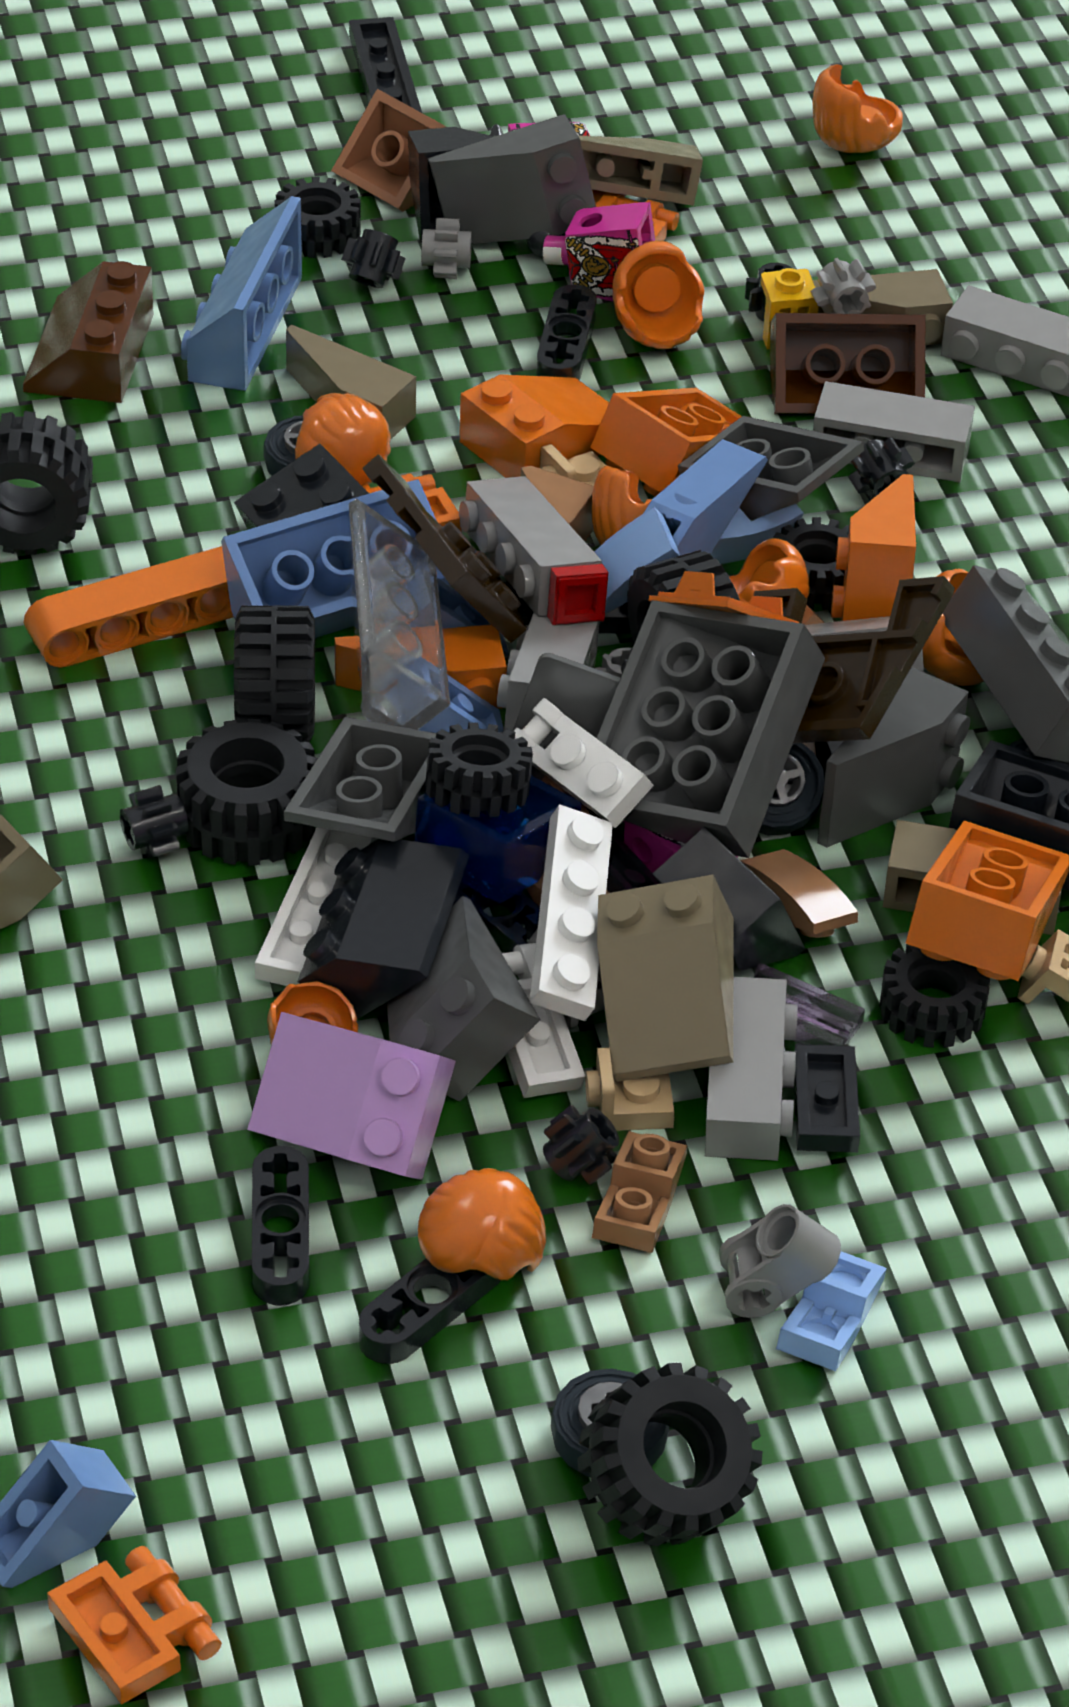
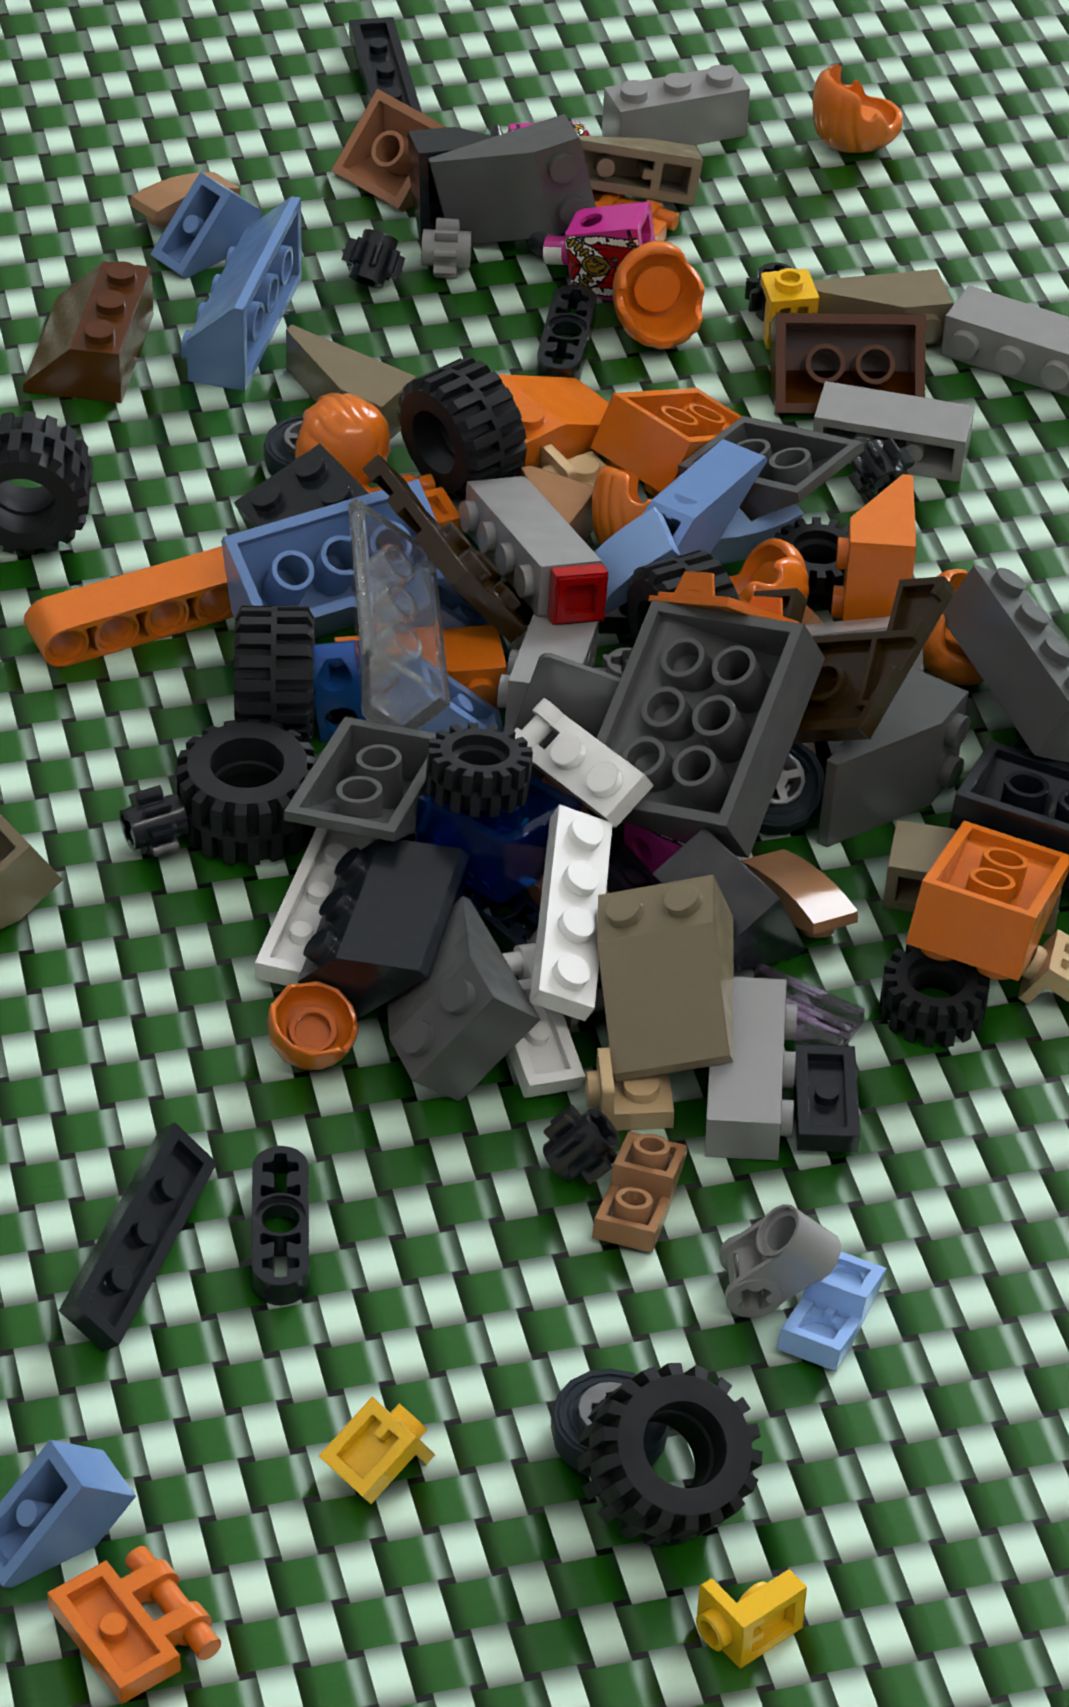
(138, 1237): none -> black plate
(163, 198): none -> medium nougat slope
(204, 227): none -> medium blue slope
(327, 214): black tyre -> none
(335, 683): none -> blue leg
(351, 1095): lavender slope -> none
(376, 1448): none -> yellow bracket
(421, 1319): black beam -> none
(462, 426): none -> black tyre
(482, 1224): orange piece -> none
(679, 107): none -> light grey brick
(756, 1622): none -> yellow bracket
(843, 288): light grey gear -> none

